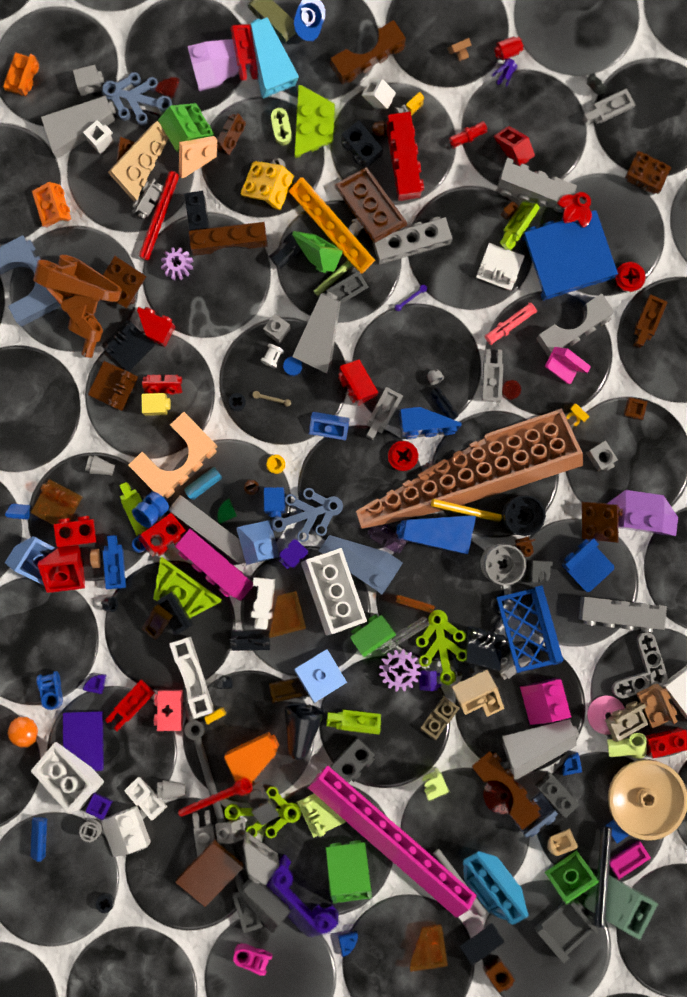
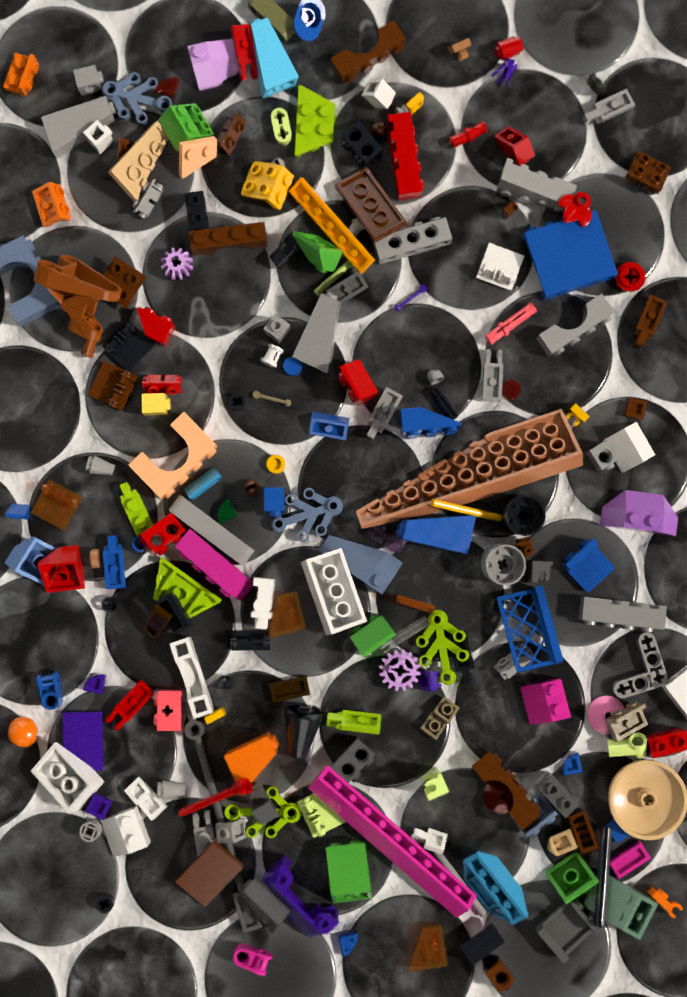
(38, 838): blue slope -> none
(76, 537): red brick -> none
(150, 509): blue wheel -> none
(159, 215): red axle -> none
(258, 542): medium blue slope -> none
(260, 859): light grey slope -> none
(293, 554): dark purple brick -> none
(320, 676): light blue plate -> none
(403, 446): red gear -> none
(432, 839): none -> white plate
(477, 693): tan brick -> none
(484, 648): black hinge -> none
(518, 224): lime hinge -> none
(538, 746): light grey slope -> none
(566, 364): dark pink panel -> none
(582, 850): none -> reddish brown slope
(600, 521): reddish brown hinge -> none
(630, 447): none -> white slope
(657, 705): medium nougat bracket -> none
(661, 897): none -> orange plate

